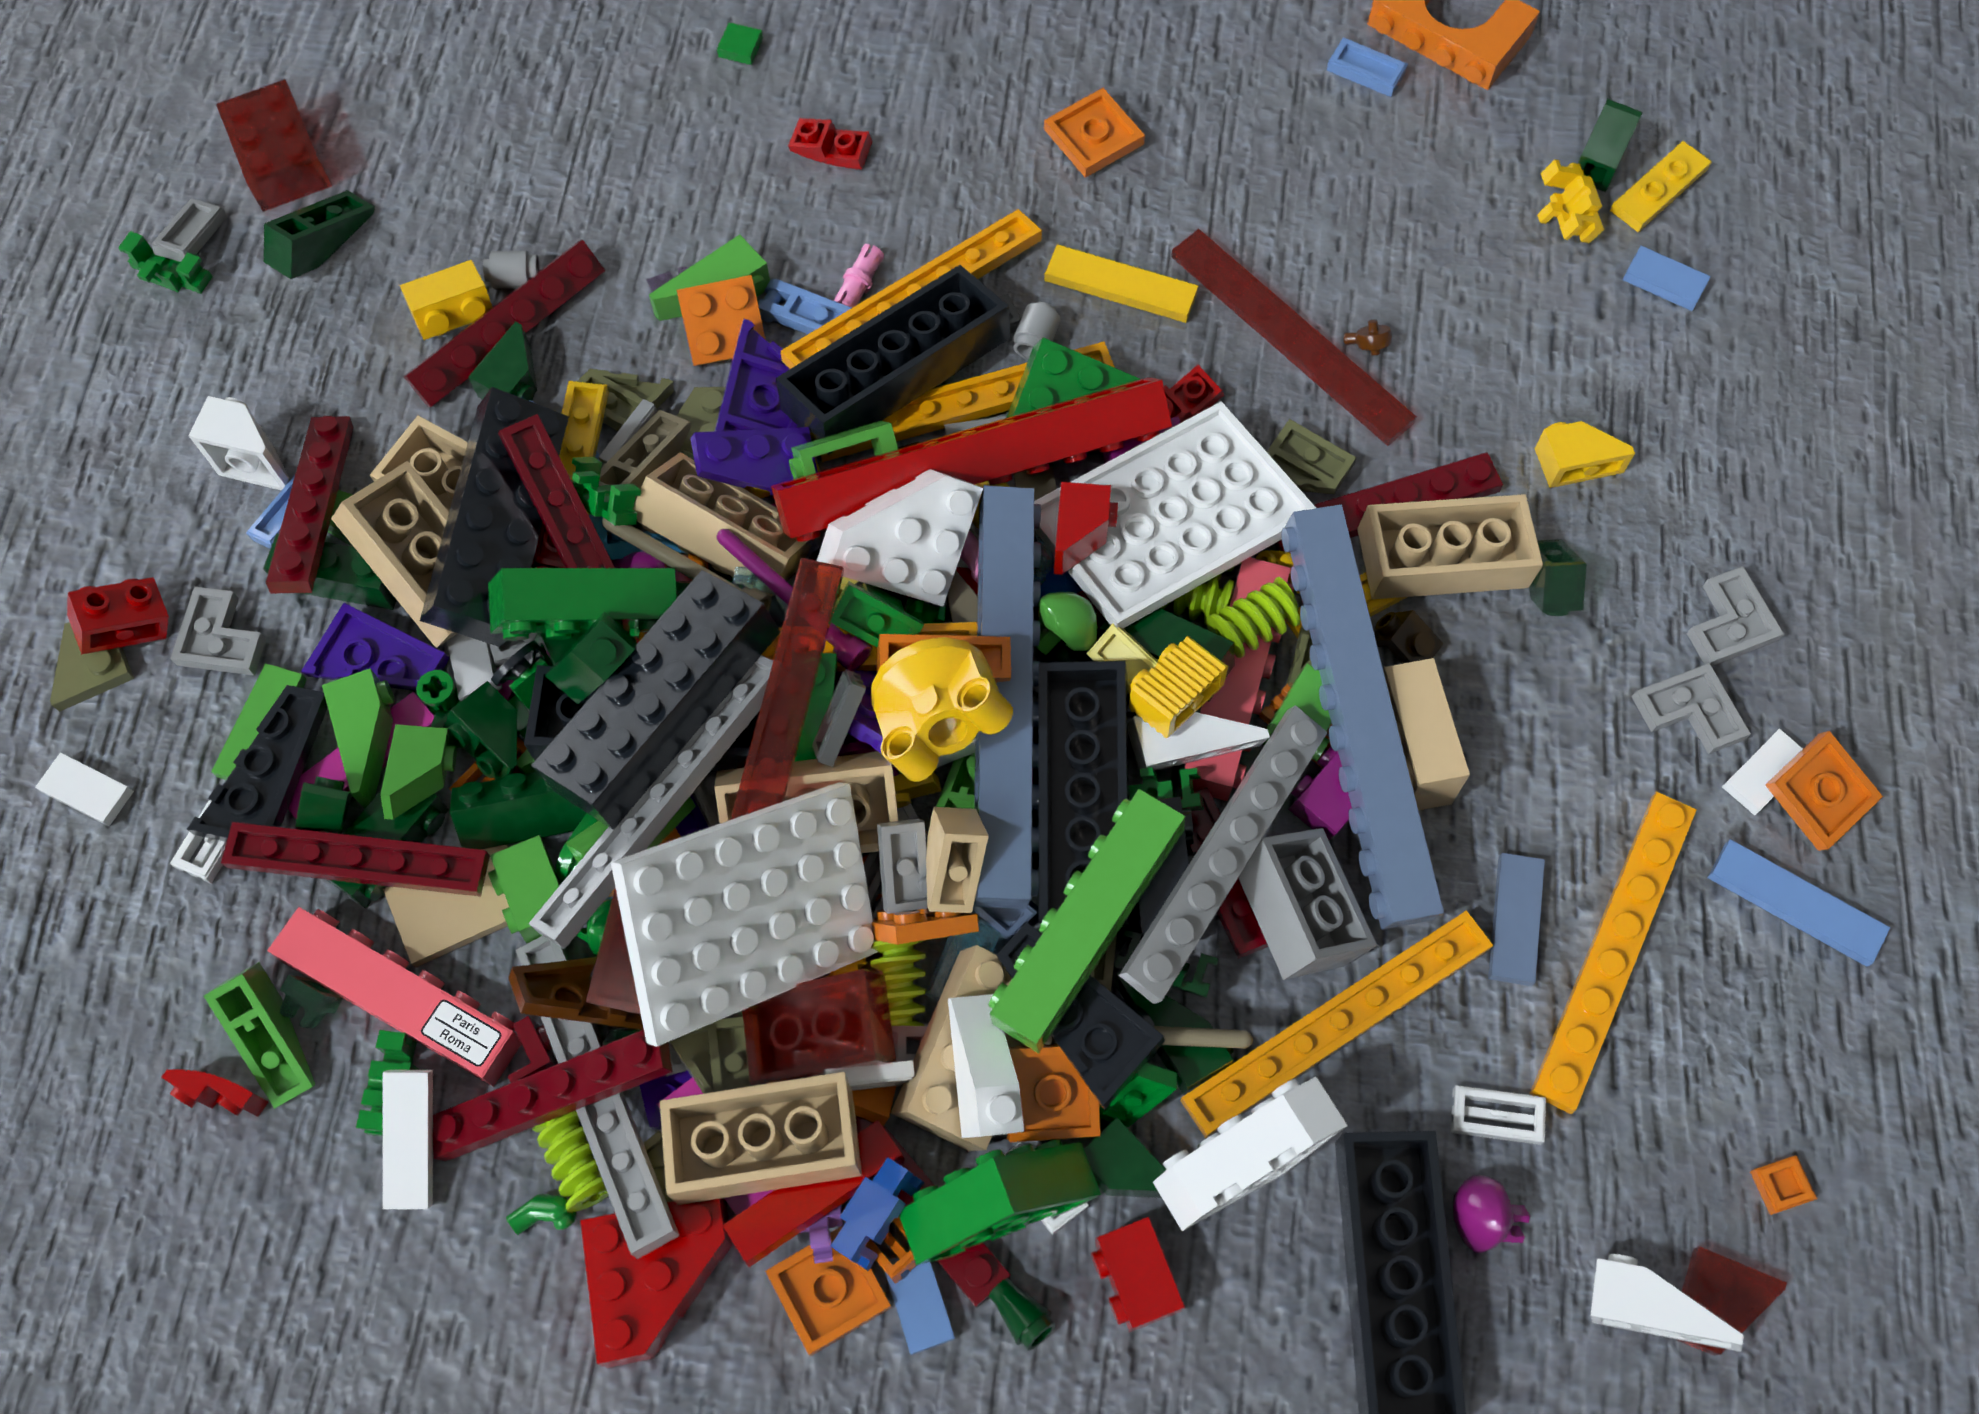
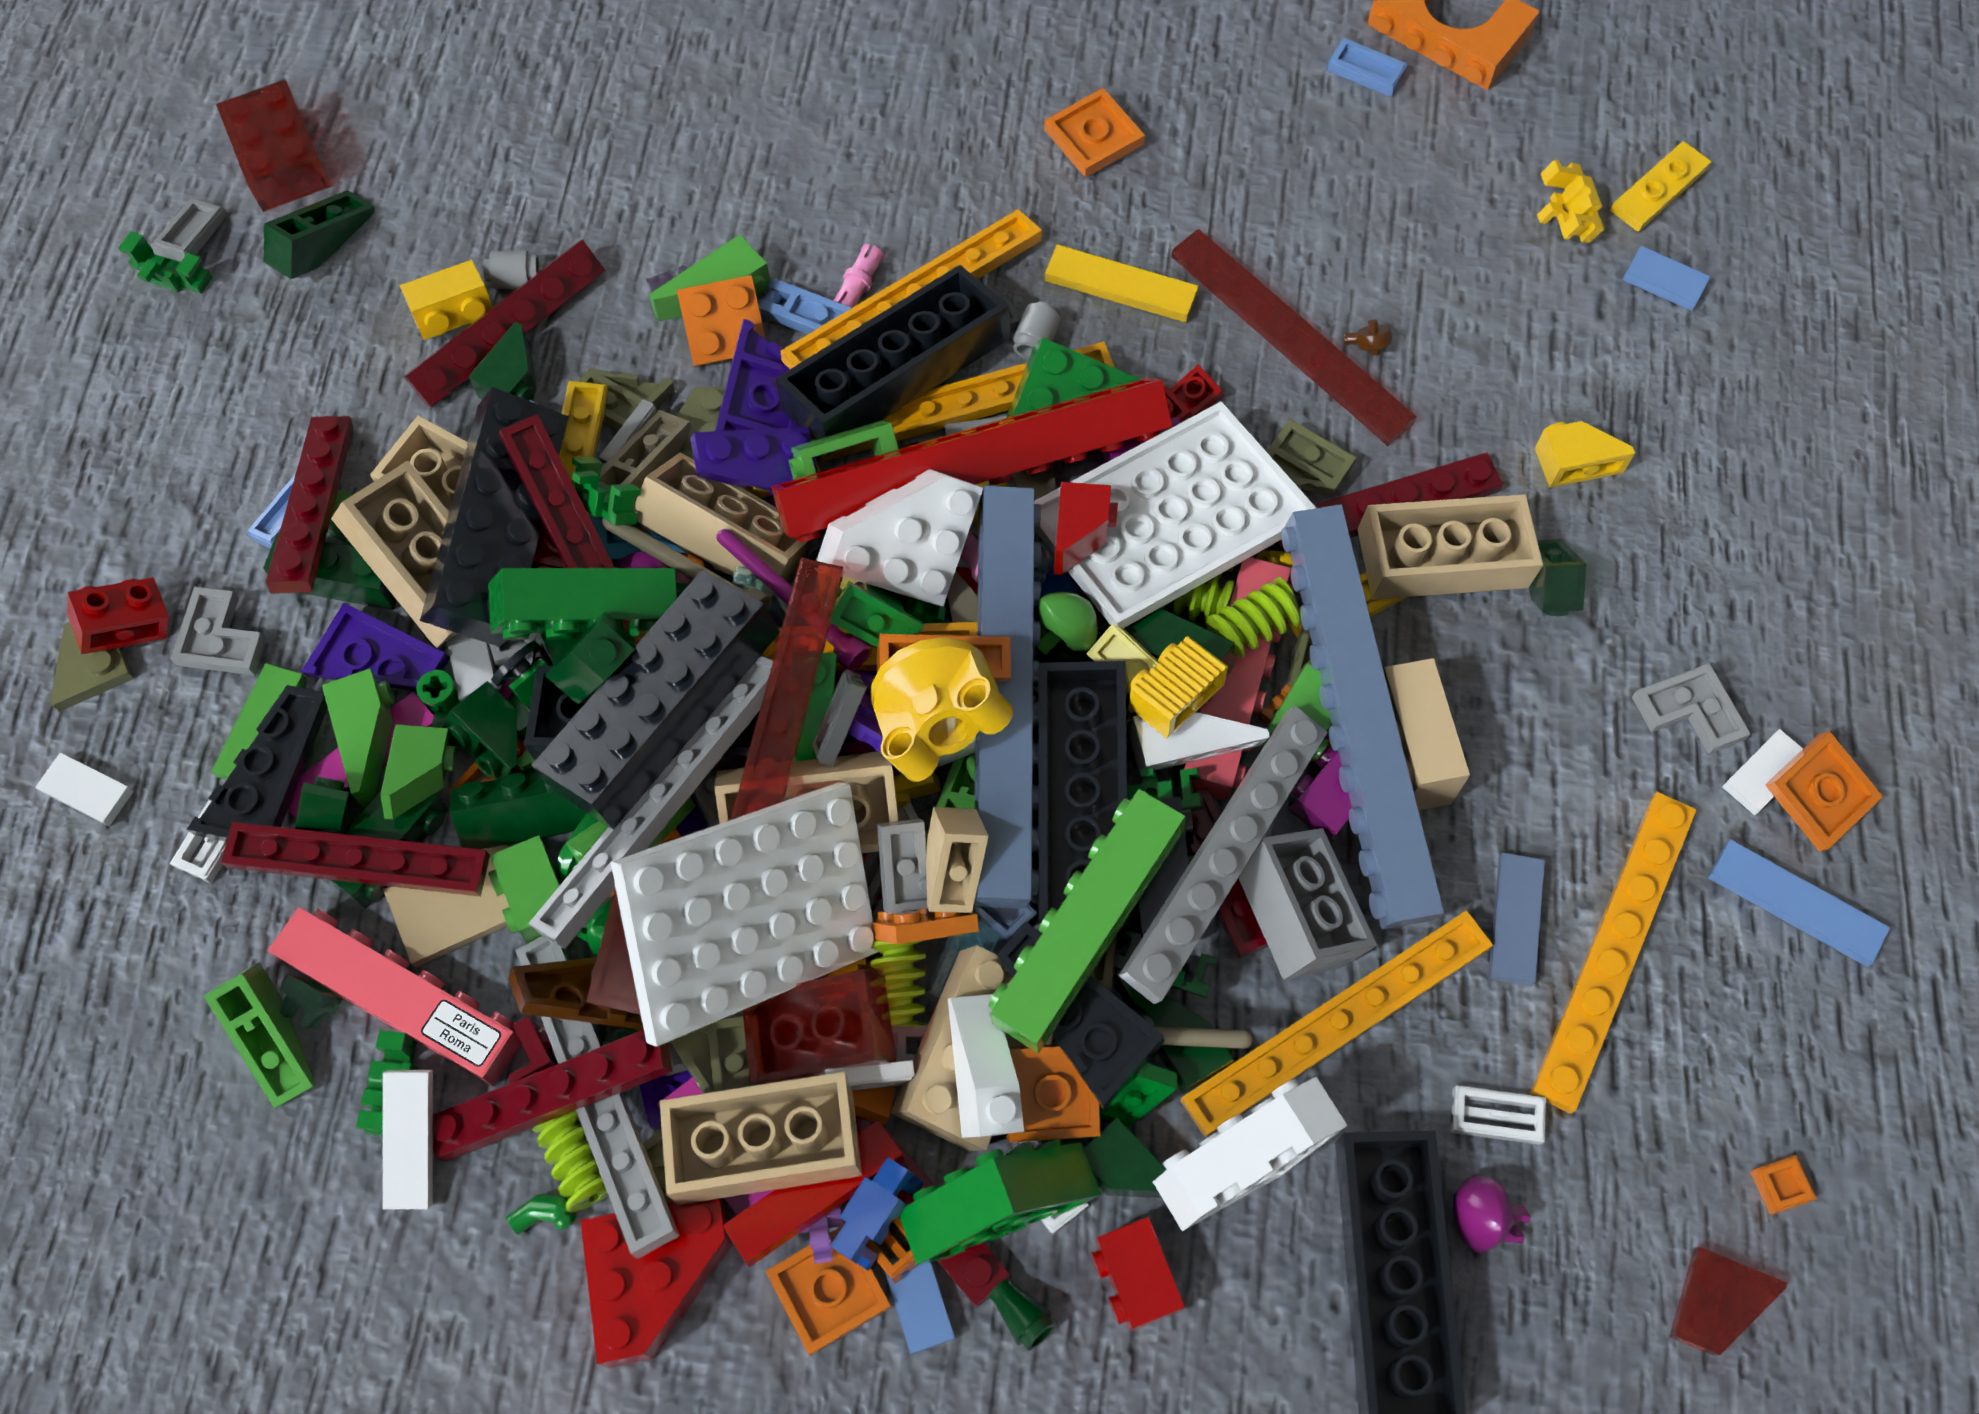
(211, 1089): red slope -> none
(237, 444): white slope -> none
(740, 43): green tile -> none
(823, 143): red slope -> none
(1407, 636): dark brown bracket -> none
(1608, 142): dark green slope -> none
(1645, 1303): white slope -> none
(1742, 621): light grey plate -> none

